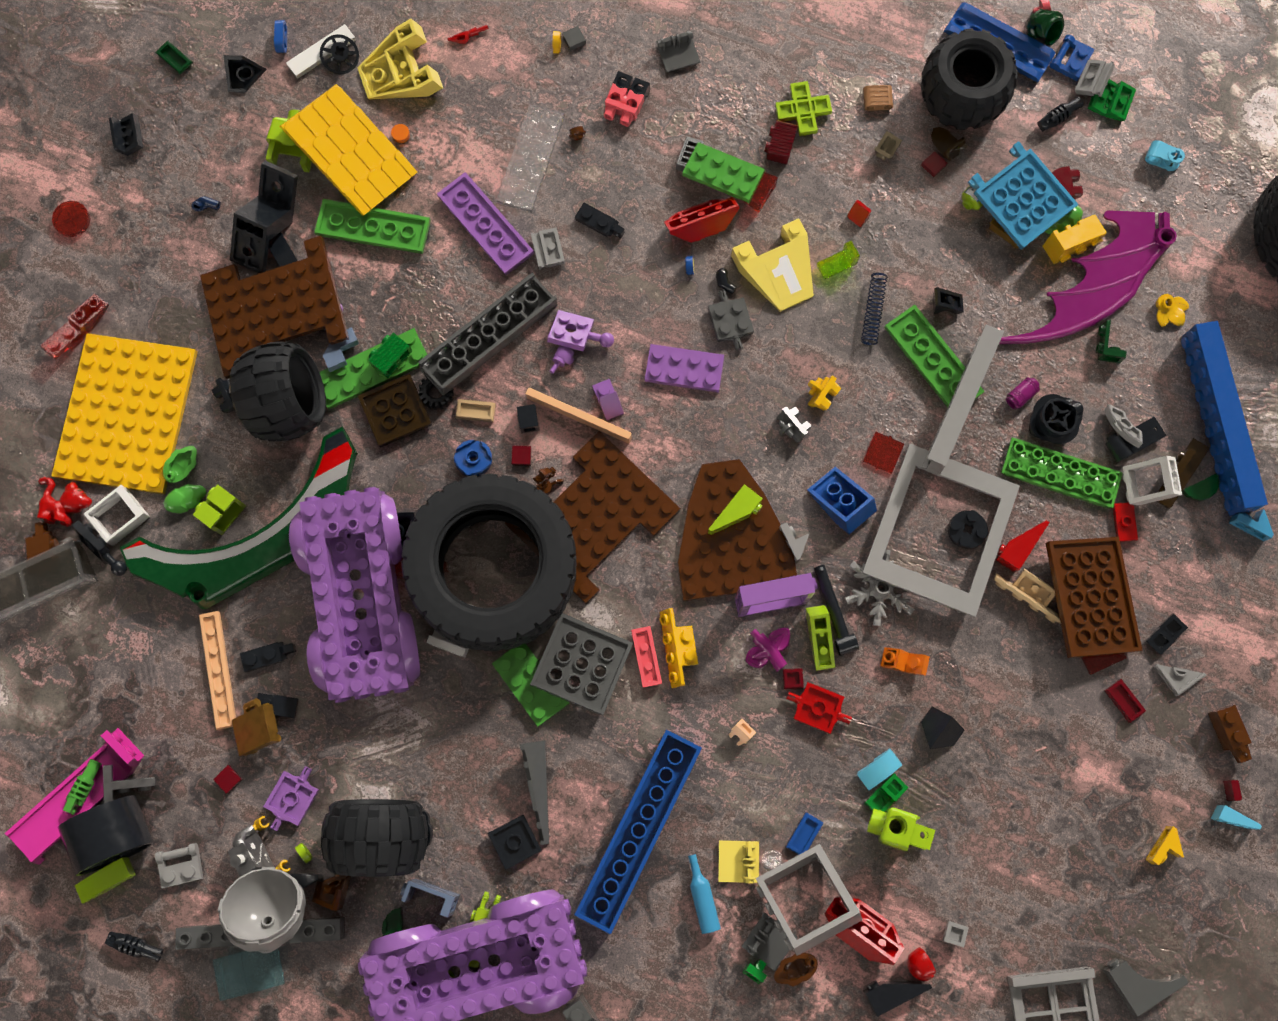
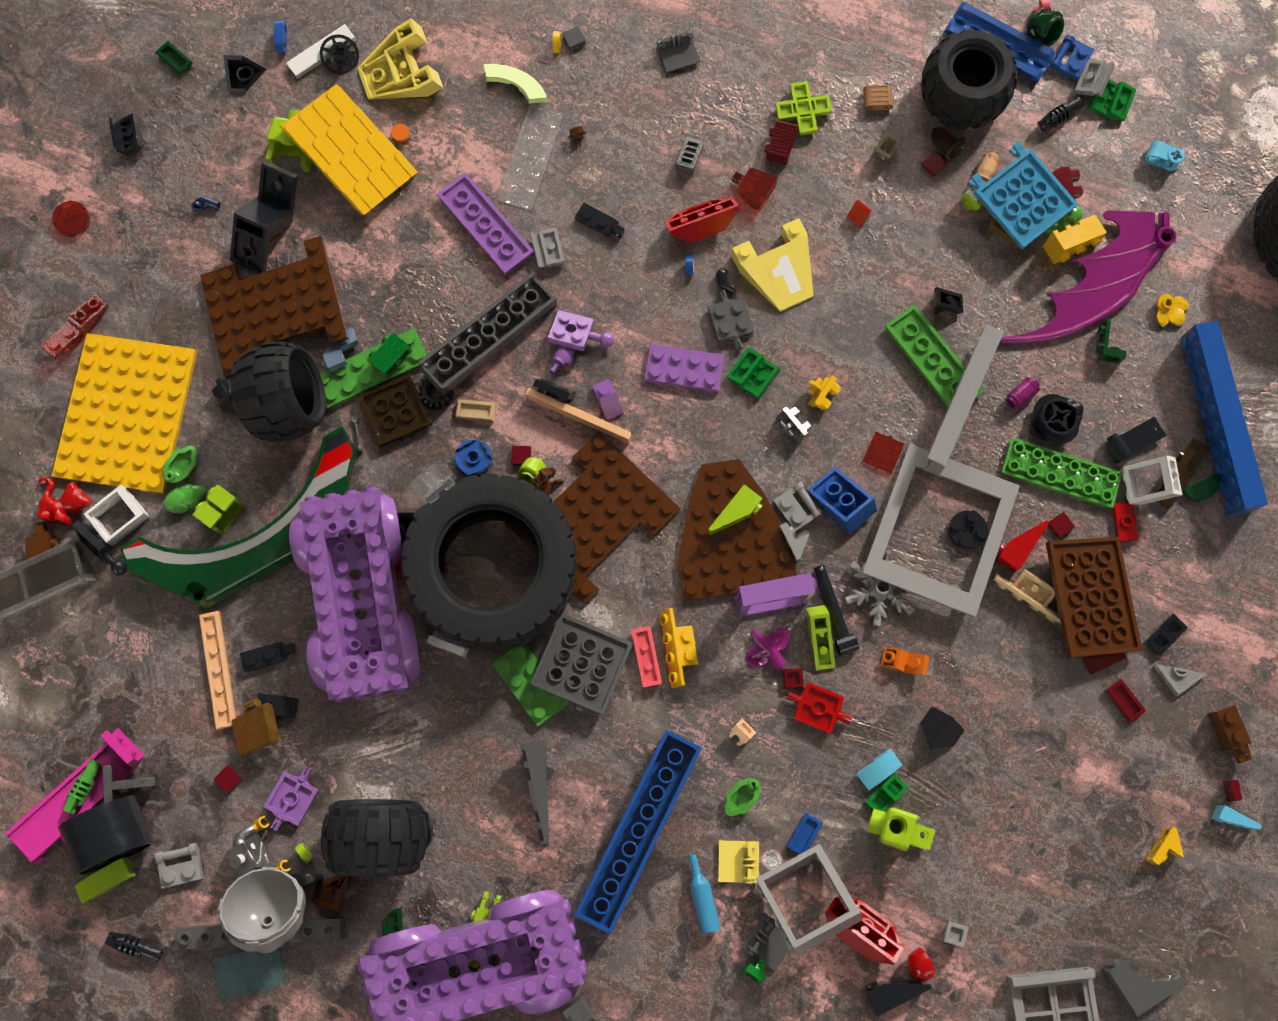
(281, 250): black slope -> none
(355, 420): none -> dark grey hinge
(374, 228): bright green plate -> none
(432, 482): none -> clear plate
(451, 898): sand blue panel -> none
(467, 34): red hand -> none
(514, 842): black plate -> none
(526, 84): none -> yellowish green tile
(528, 418): black panel -> none
(530, 469): none -> lime head
(560, 392): none -> black plate
(626, 98): coral hips -> none
(723, 172): bright green plate -> none
(742, 797): none -> bright green arm
(753, 373): none -> green slope
(793, 511): none -> light grey plate
(796, 969): reddish brown arm -> none
(839, 262): clear neon green bracket -> none
(871, 310): dark blue piece -> none
(988, 166): none -> light nougat head
(1061, 525): none -> dark red tile
(1123, 426): light grey tile -> none
(1257, 527): dark azure slope -> none

